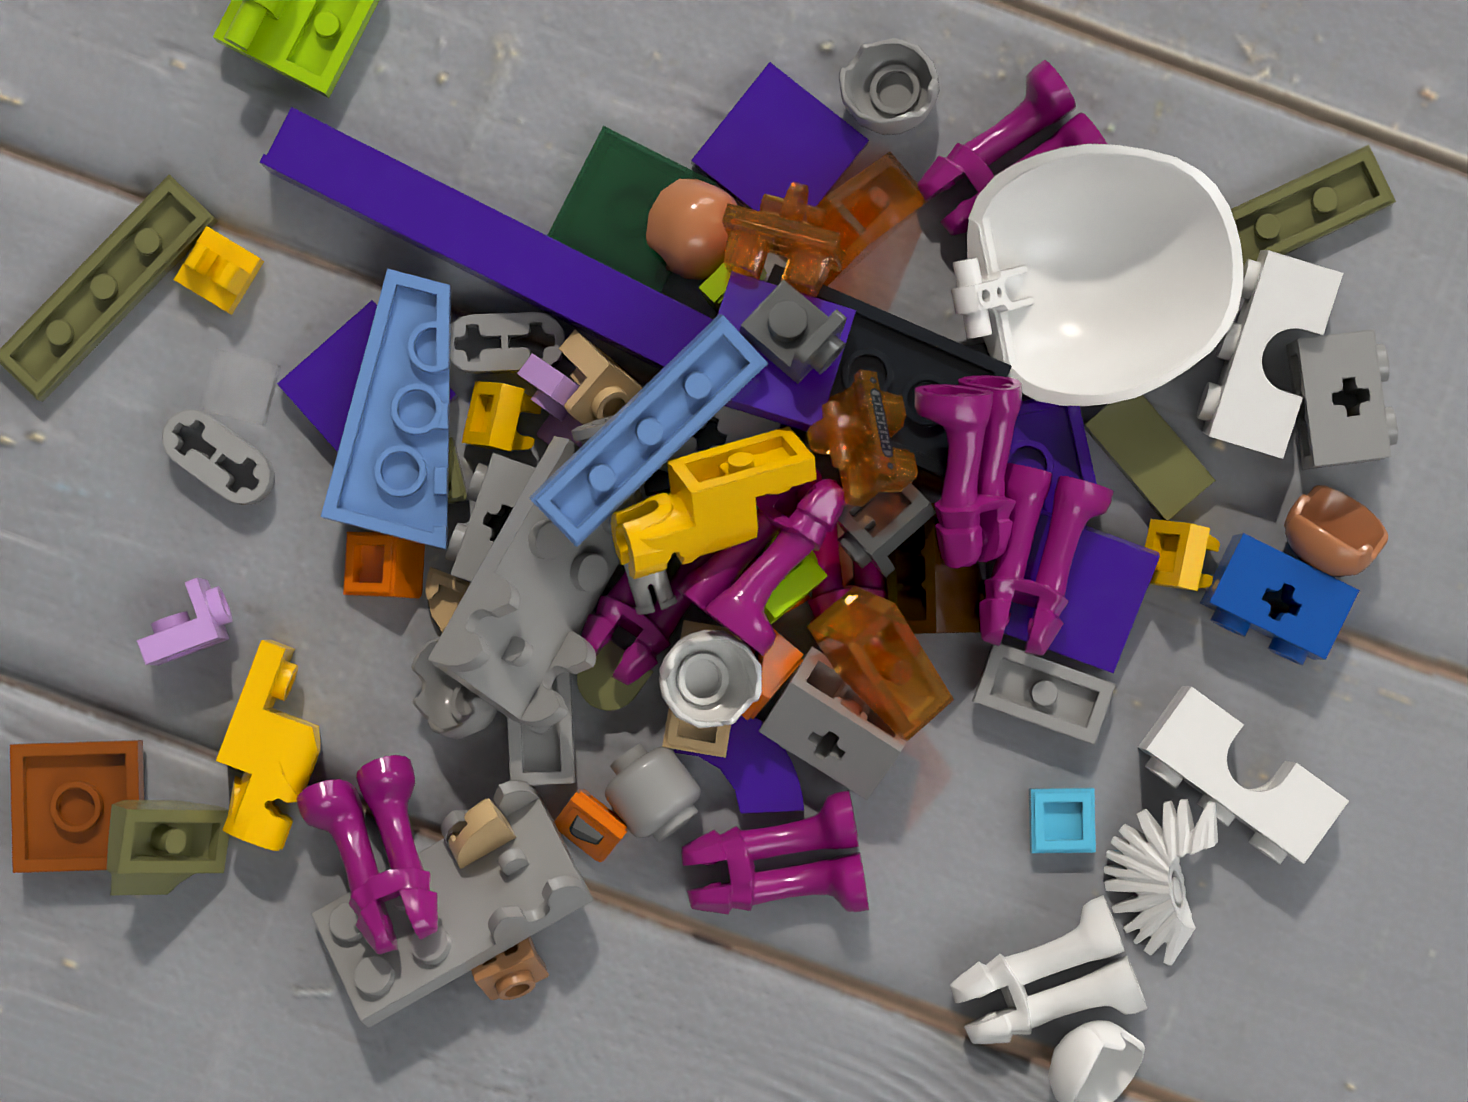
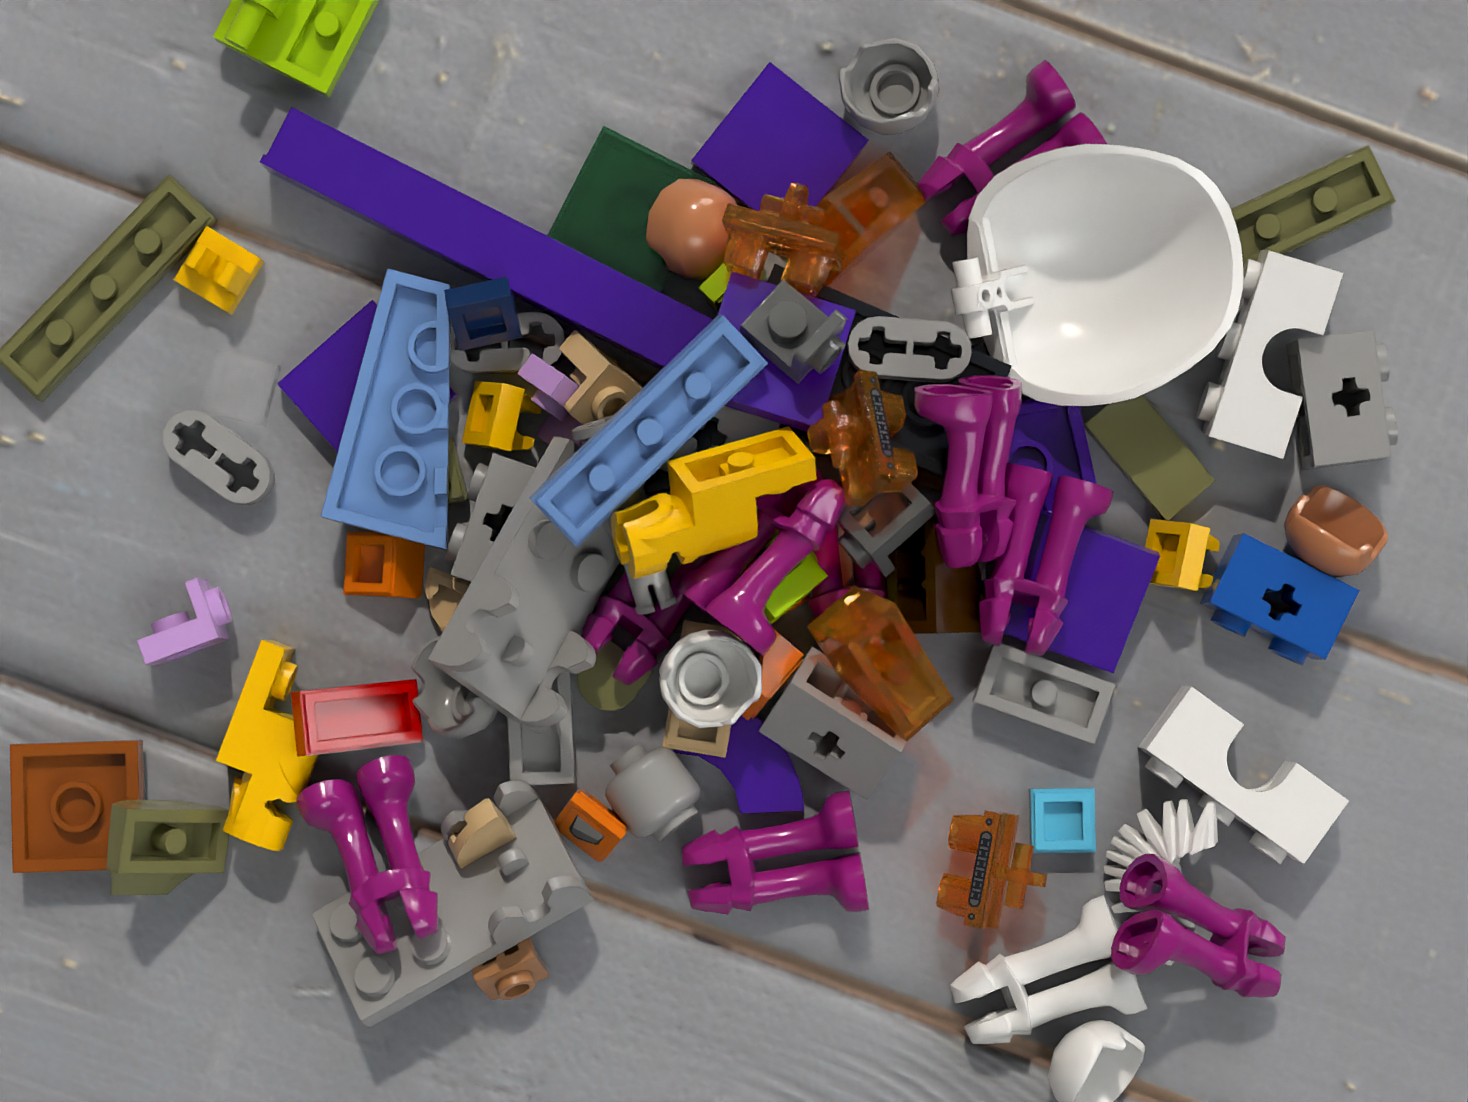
(356, 717): none -> tile
(483, 313): none -> dark blue plate
(910, 333): none -> light grey beam
(982, 896): none -> clear orange hips
(1154, 937): none -> magenta piece

